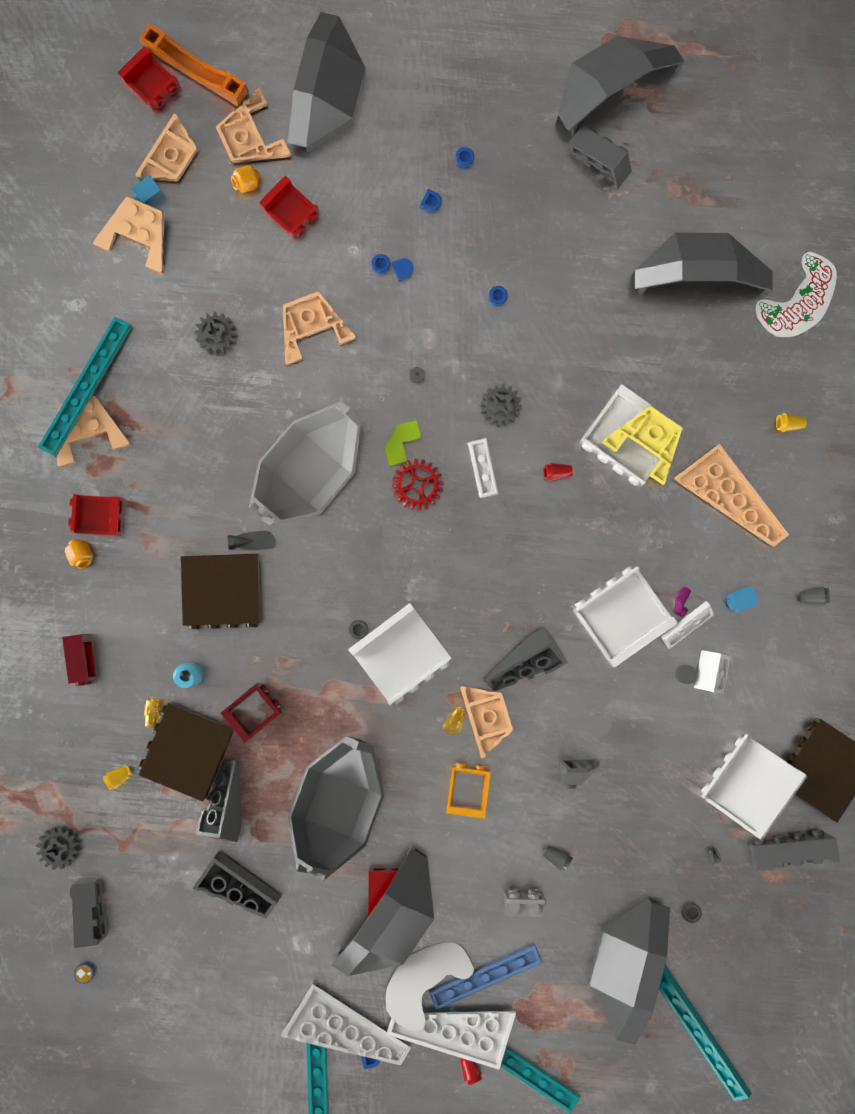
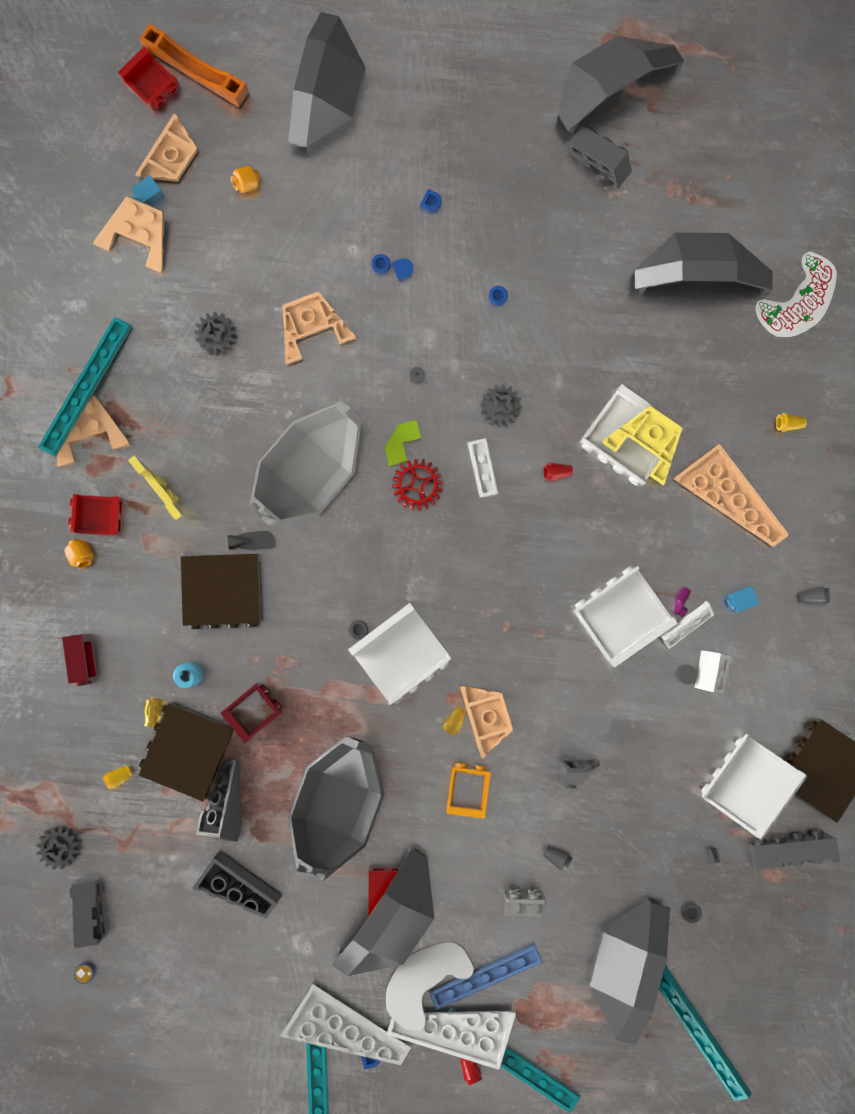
(159, 485): none -> light yellow wing
(242, 137): light nougat wing -> none
(289, 207): red panel -> none
(464, 157): blue tile -> none
(533, 656): dark grey wedge -> none

